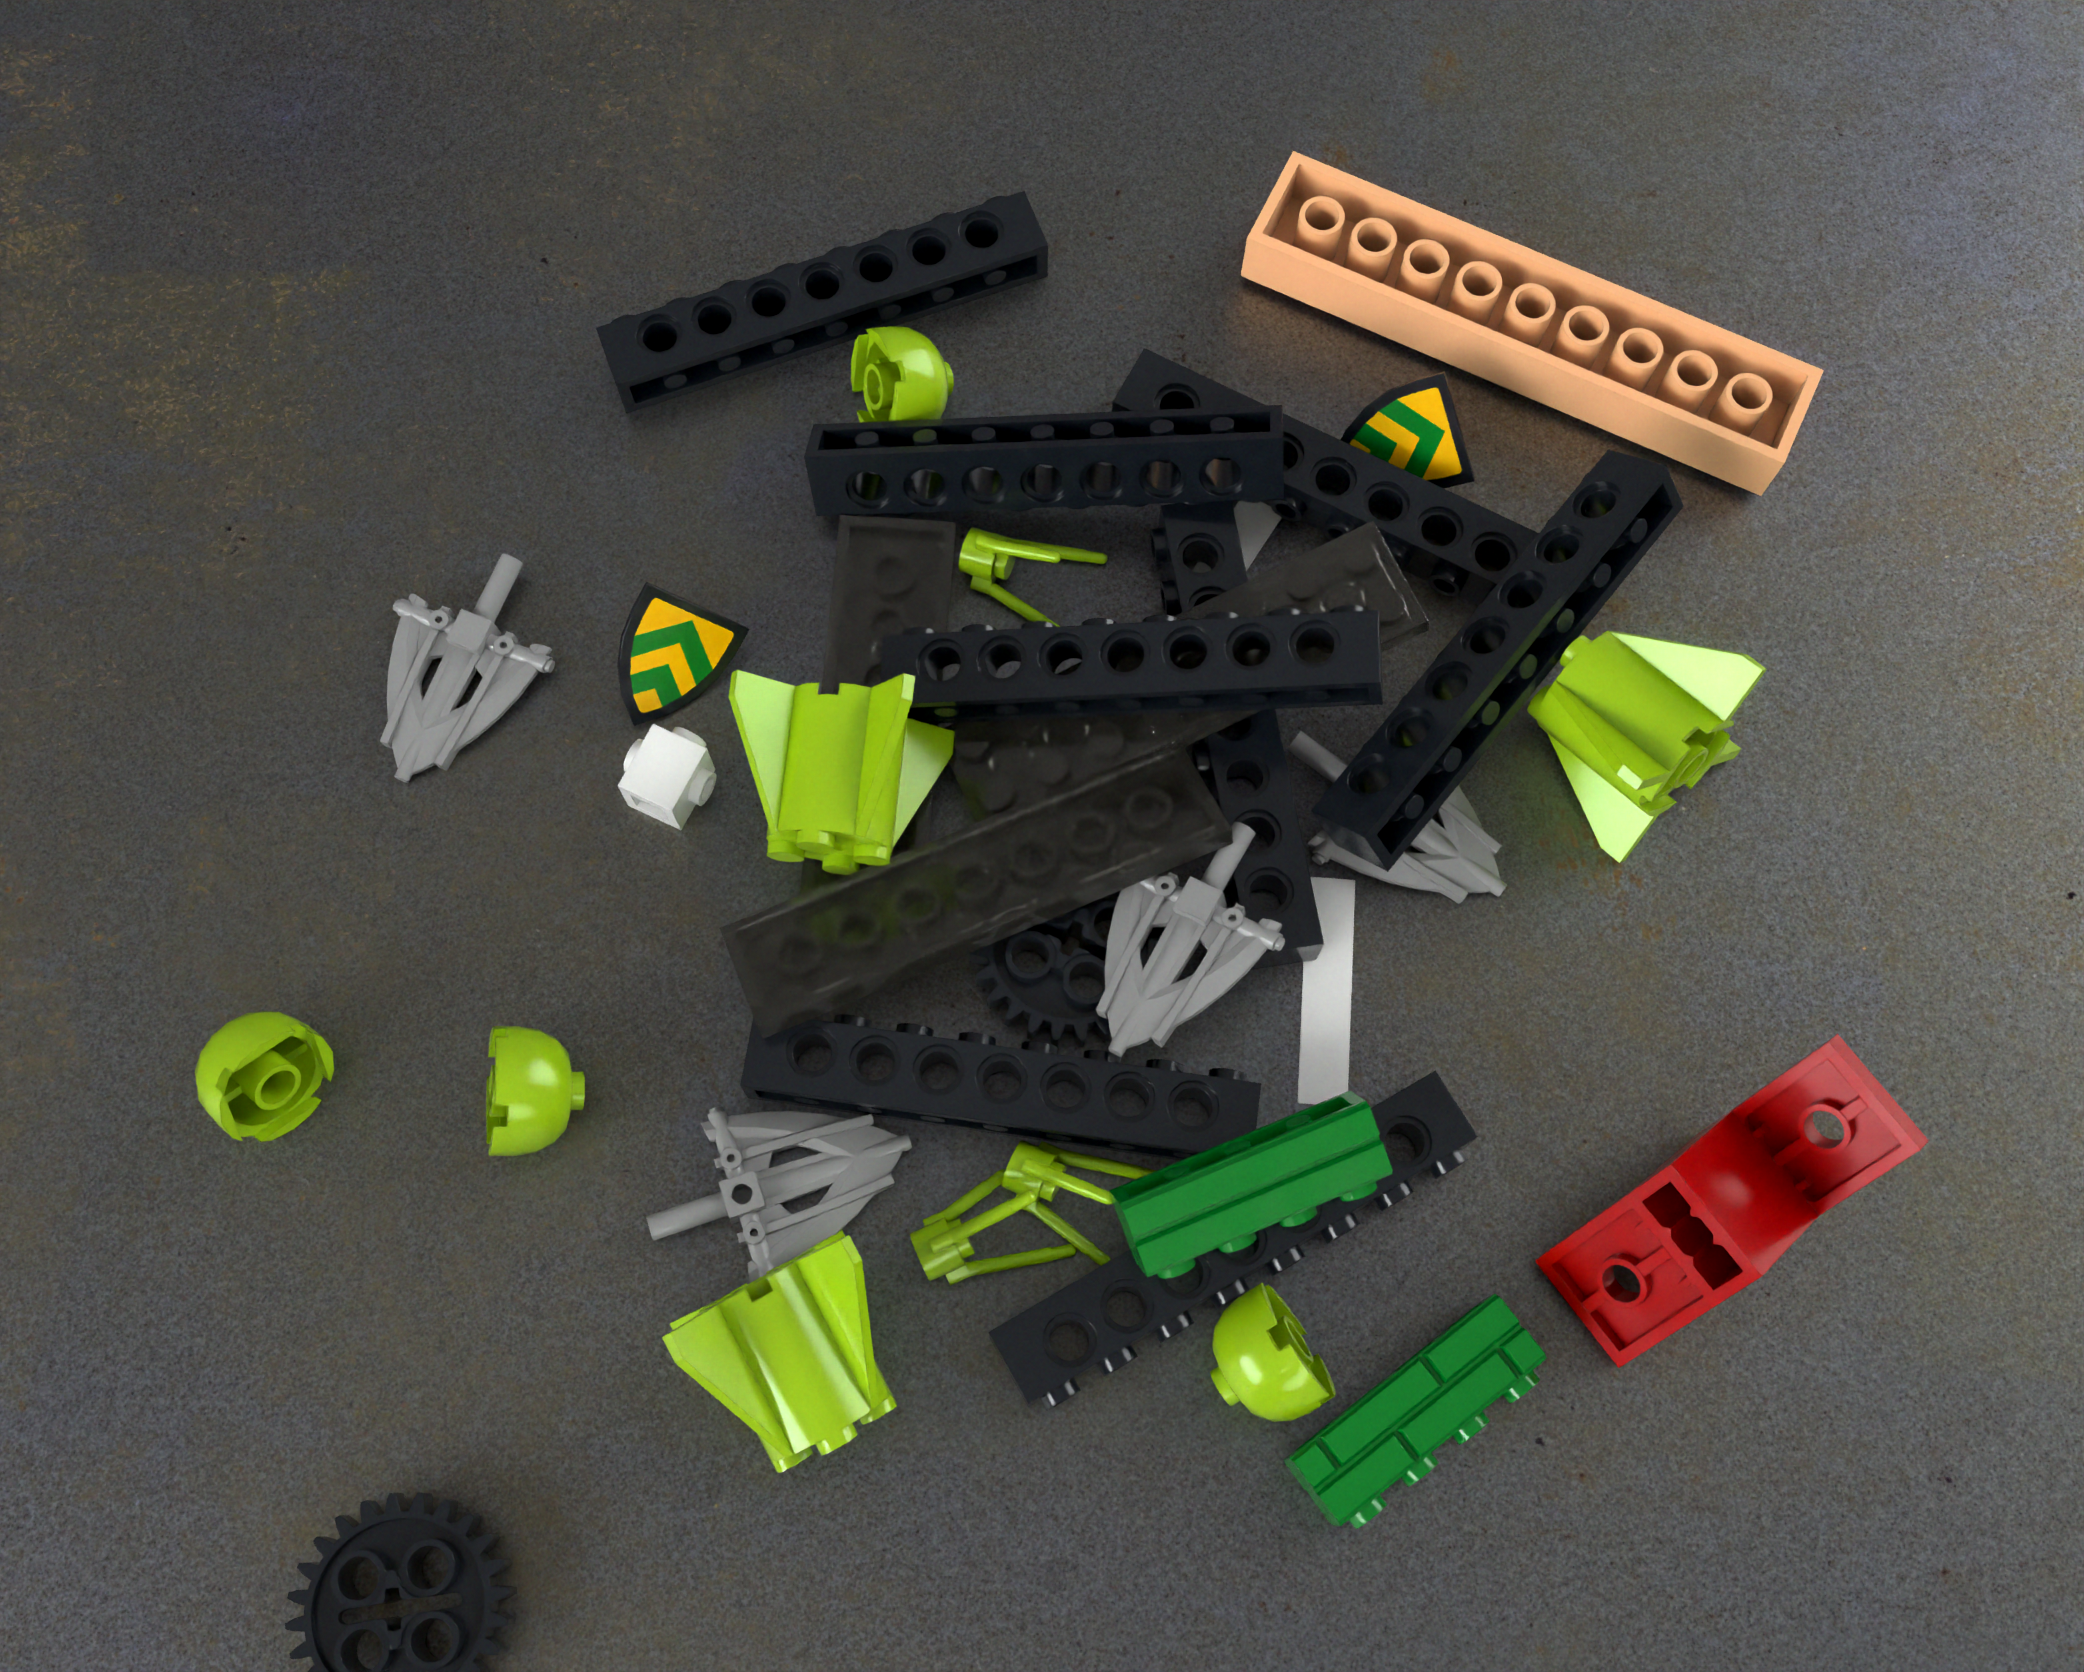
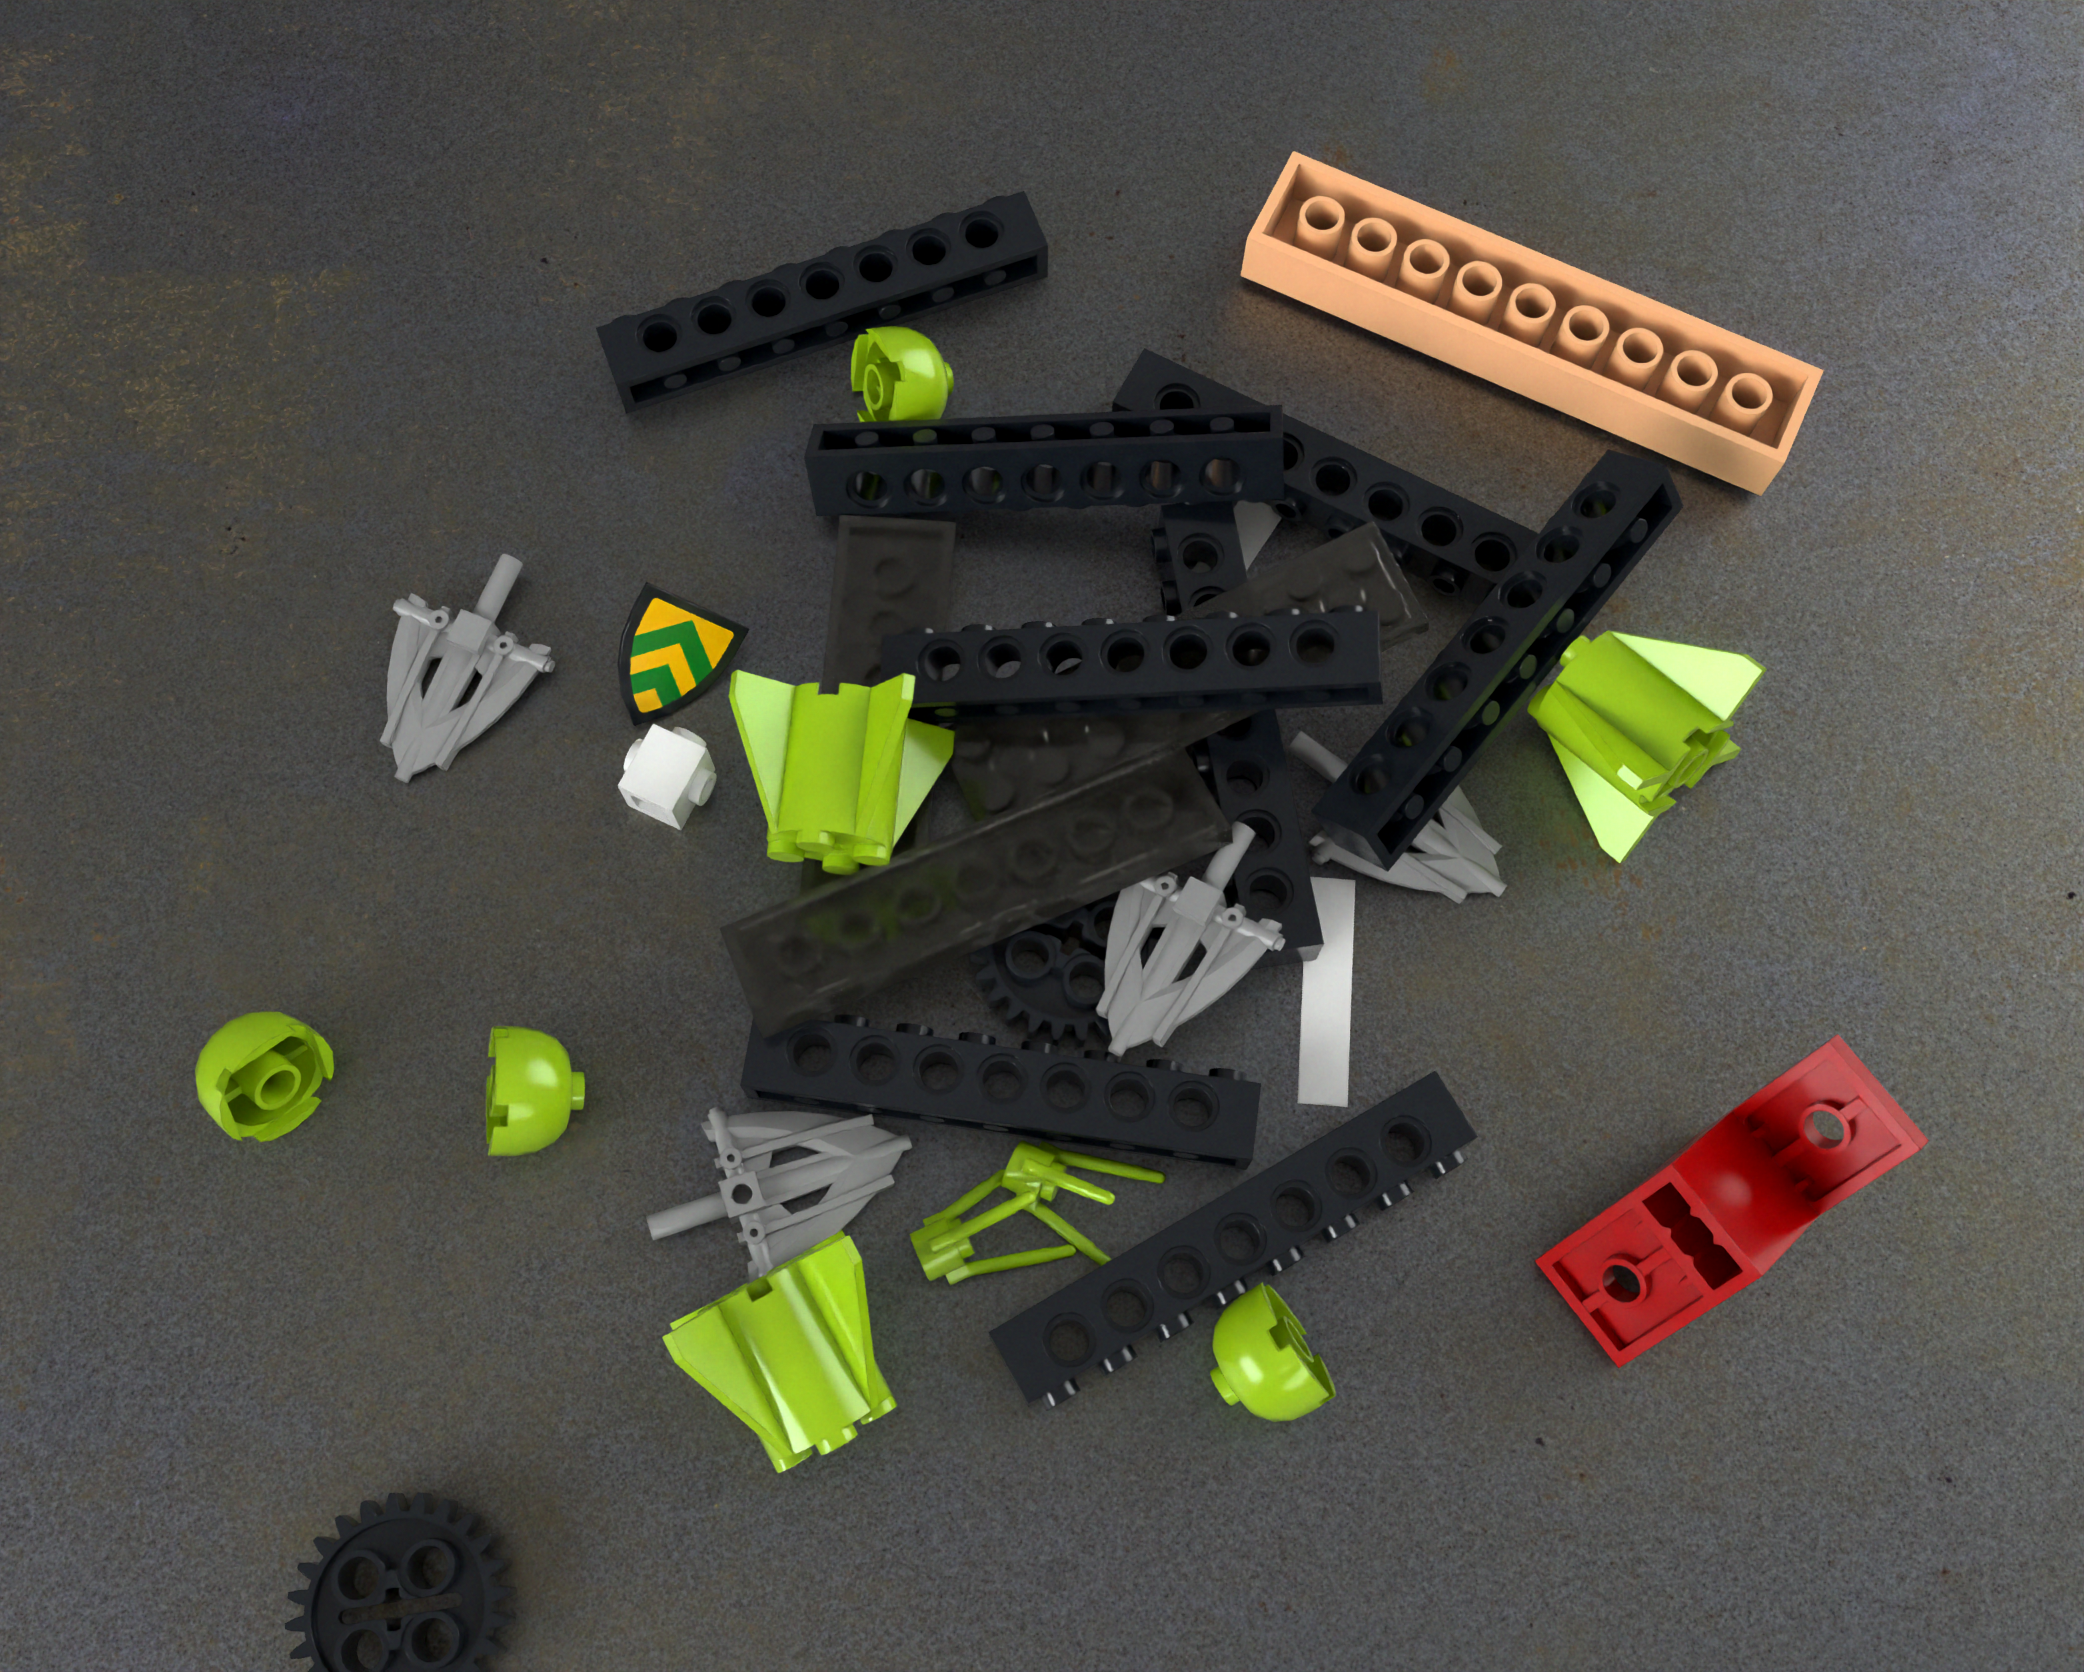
(993, 557): lime plant -> none
(1251, 1184): green brick -> none
(1415, 431): shield -> none
(1415, 1411): green brick -> none

